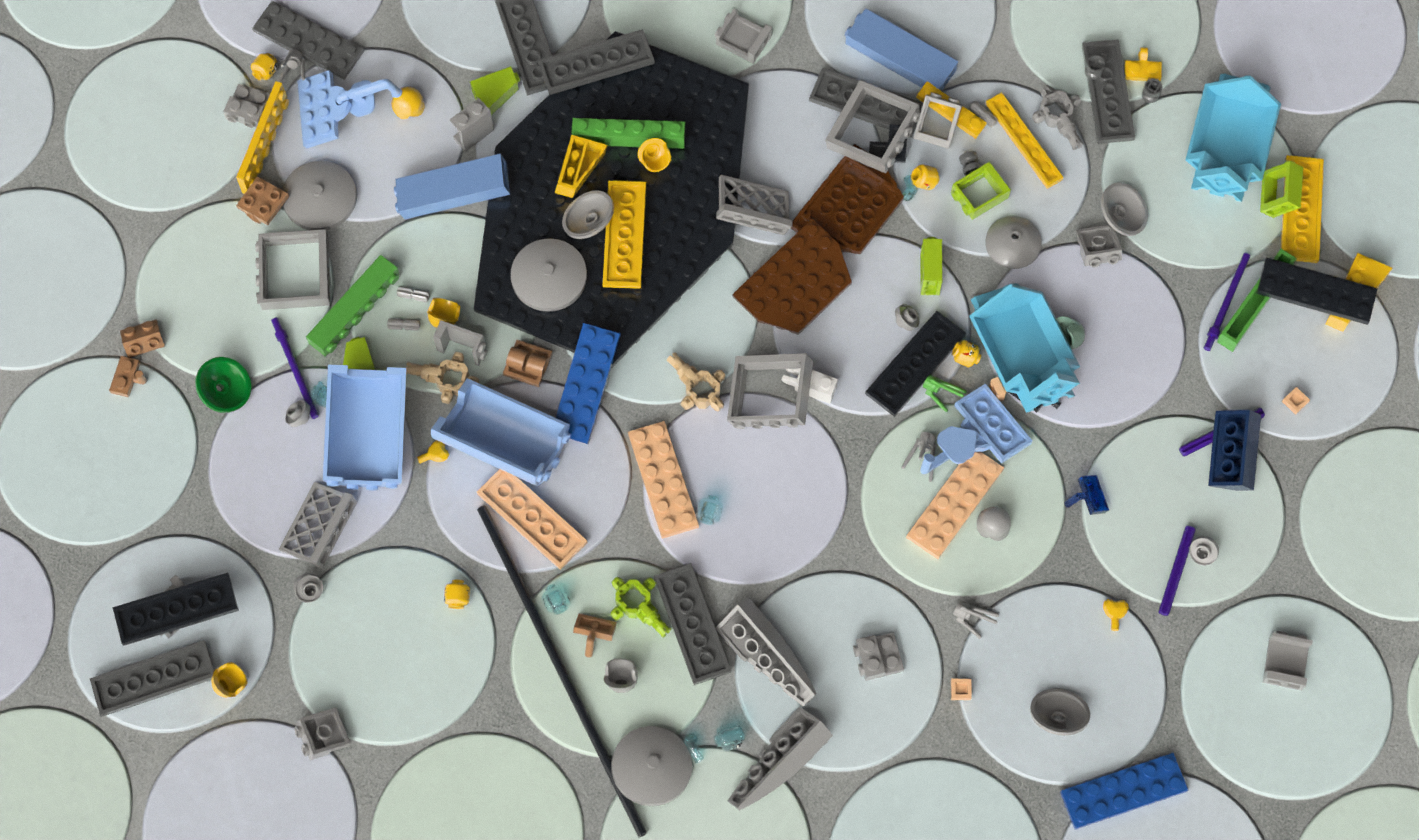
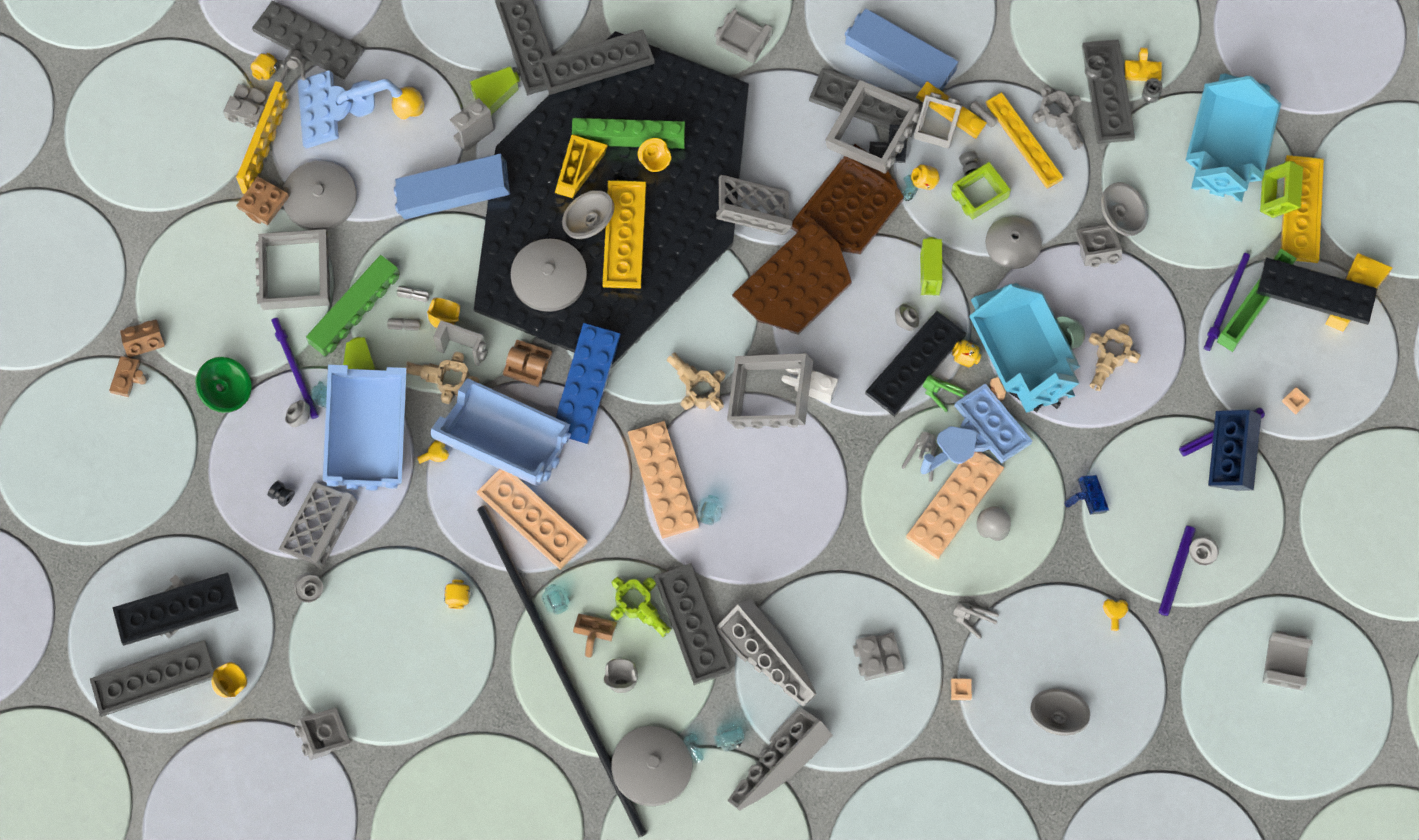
(281, 493): none -> black wheel
(1107, 361): none -> tan piece
(1124, 791): blue plate -> none

